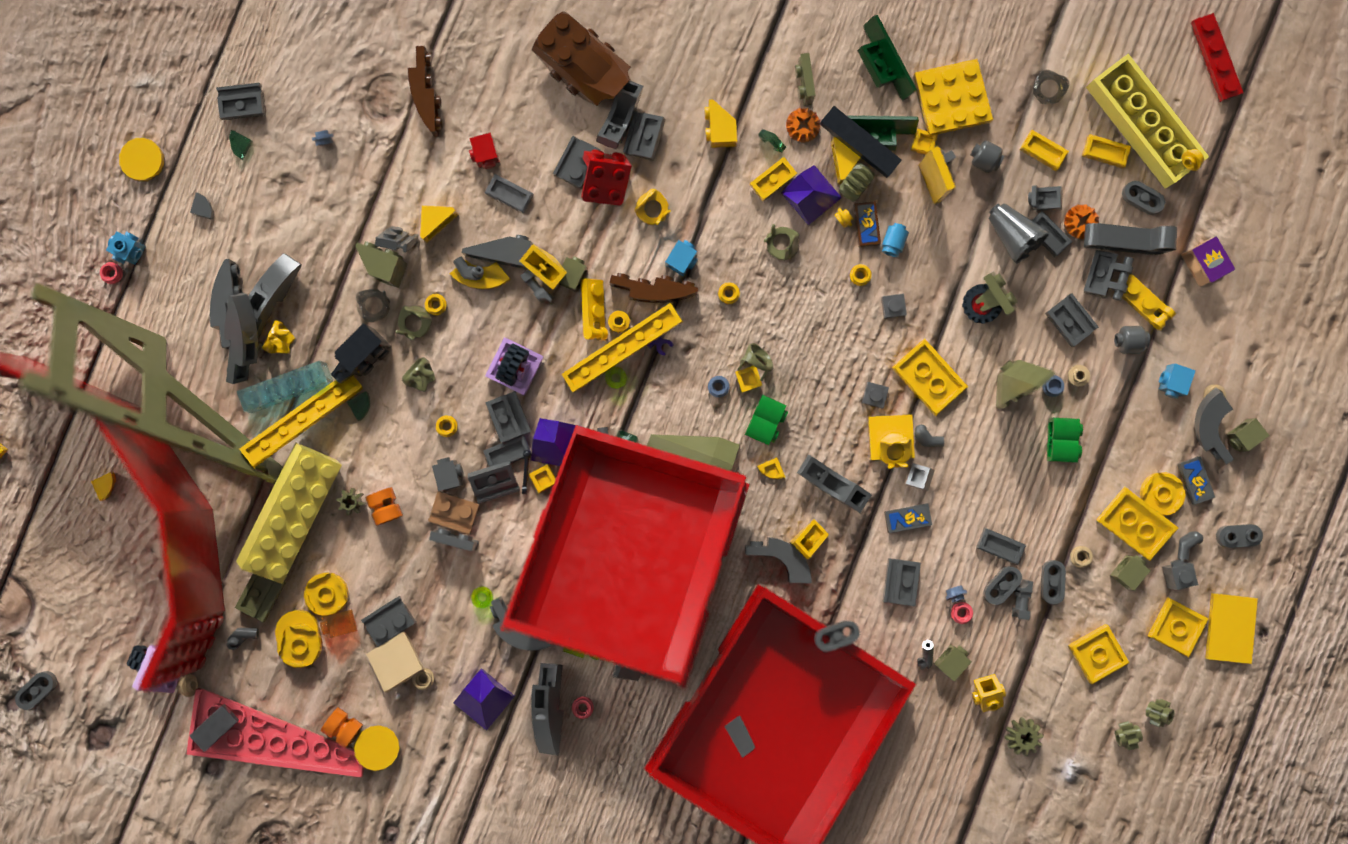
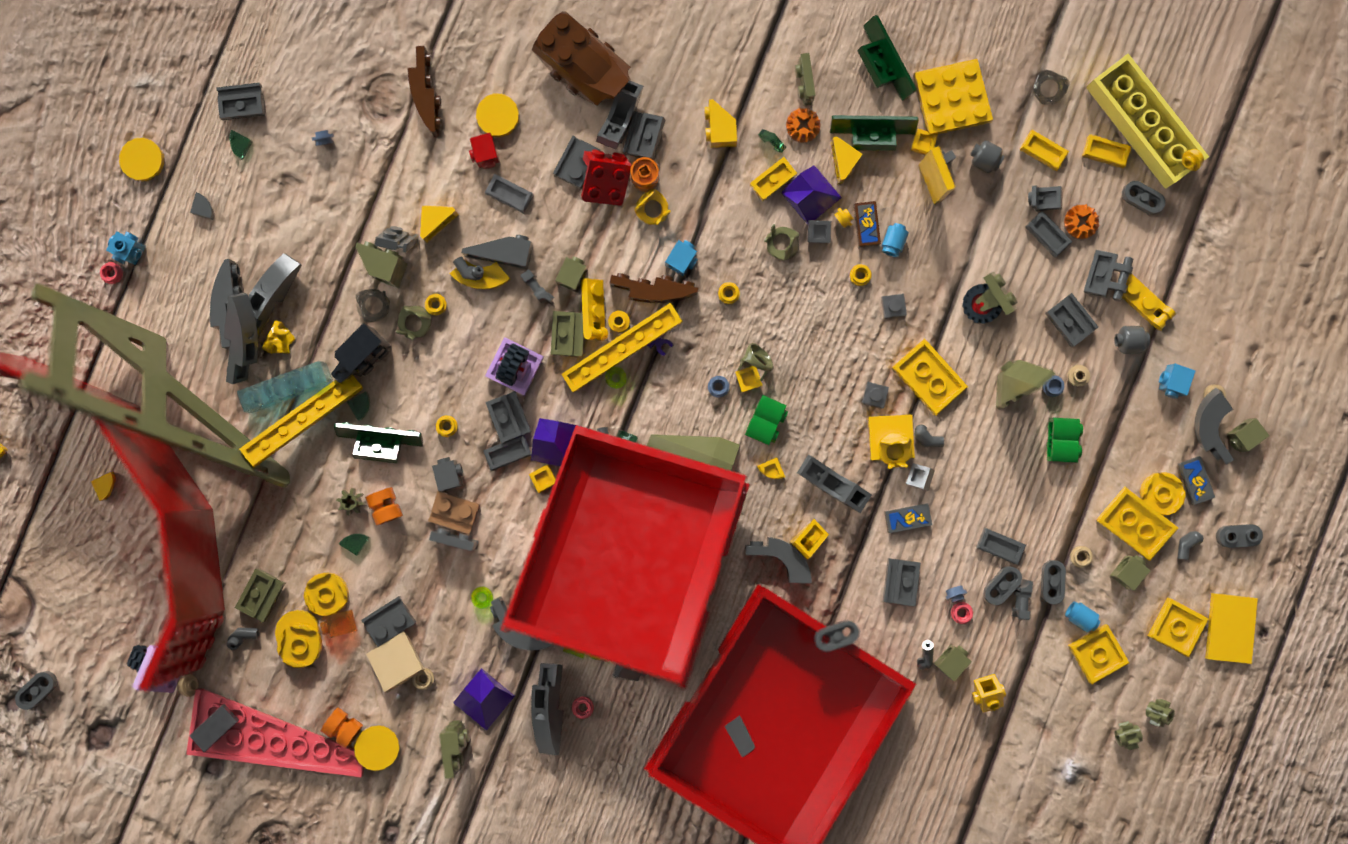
(288, 513): light yellow brick -> none
(354, 543): none -> clear green tile
(377, 443): none -> bracket
(419, 375): olive piece -> none
(453, 741): none -> olive plate
(493, 482): dark grey plate -> none
(497, 115): none -> yellow tile
(527, 454): black hinge -> none
(543, 266): yellow slope -> none
(567, 334): none -> olive plate
(644, 174): none -> orange wheel
(819, 231): none -> flat silver plate
(856, 182): olive gear -> none
(860, 142): black tile -> none
(1016, 232): dark grey cone -> none
(1025, 728): olive gear -> none
(1082, 616): none -> dark azure brick
(1131, 239): dark grey beam -> none
(1180, 575): dark grey brick -> none
(1208, 261): piece -> none
(1216, 57): red plate -> none

